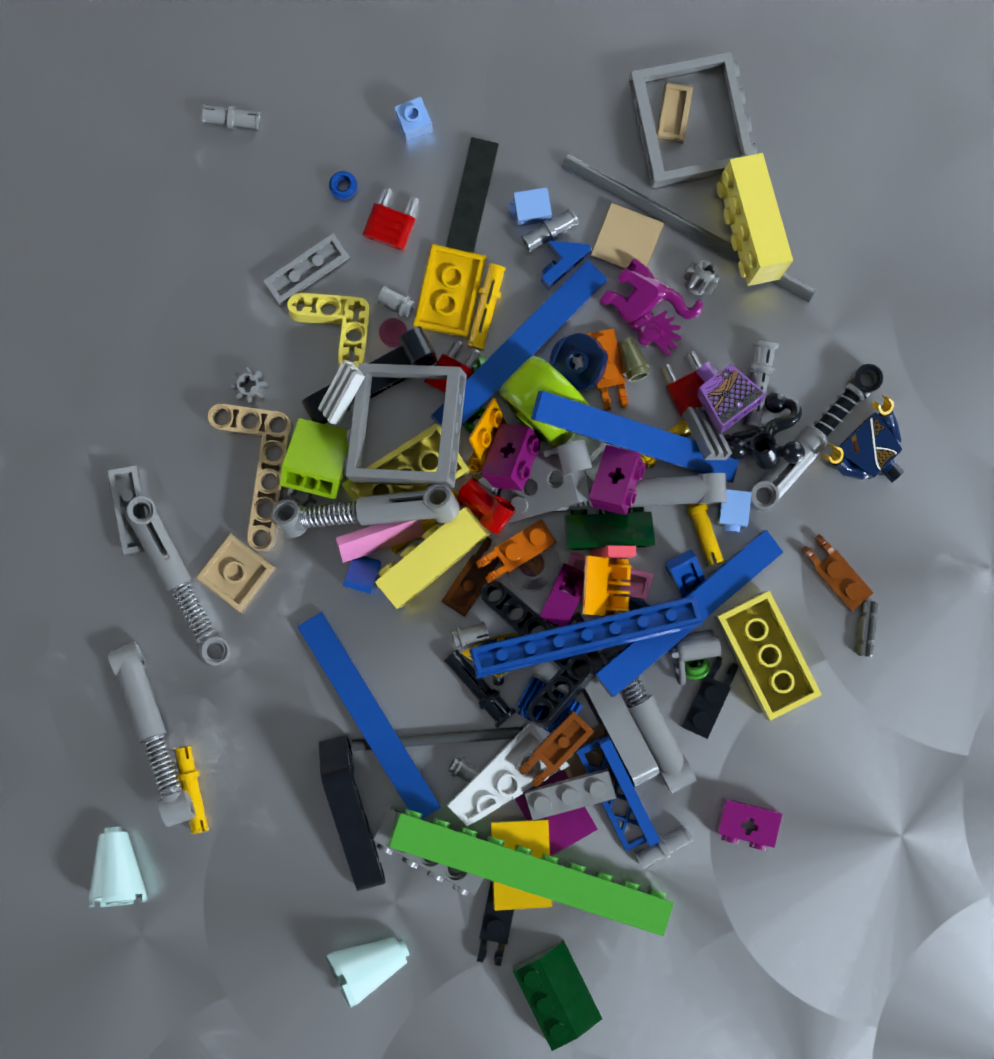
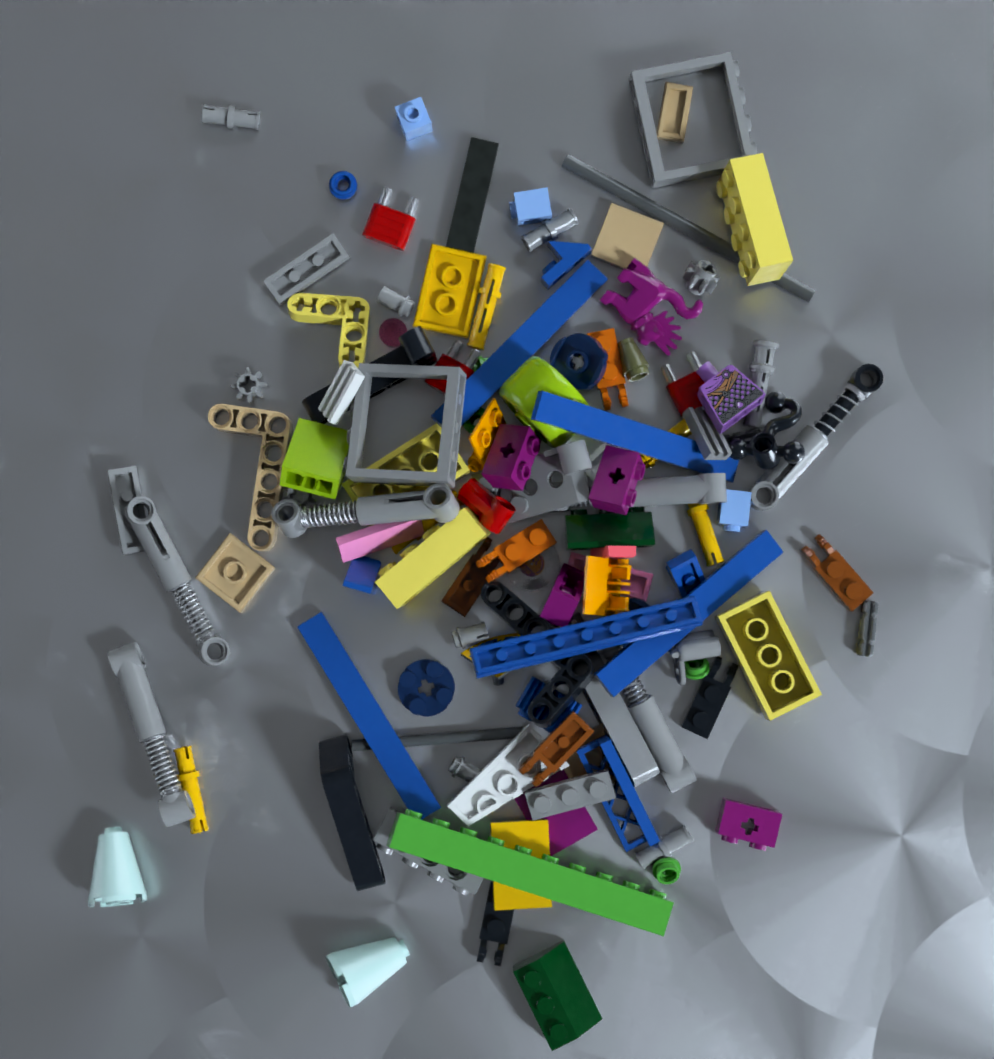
(411, 680): none -> dark blue plate
(455, 662): black pin -> none
(666, 870): none -> bright green plate
(870, 446): dark blue torso -> none

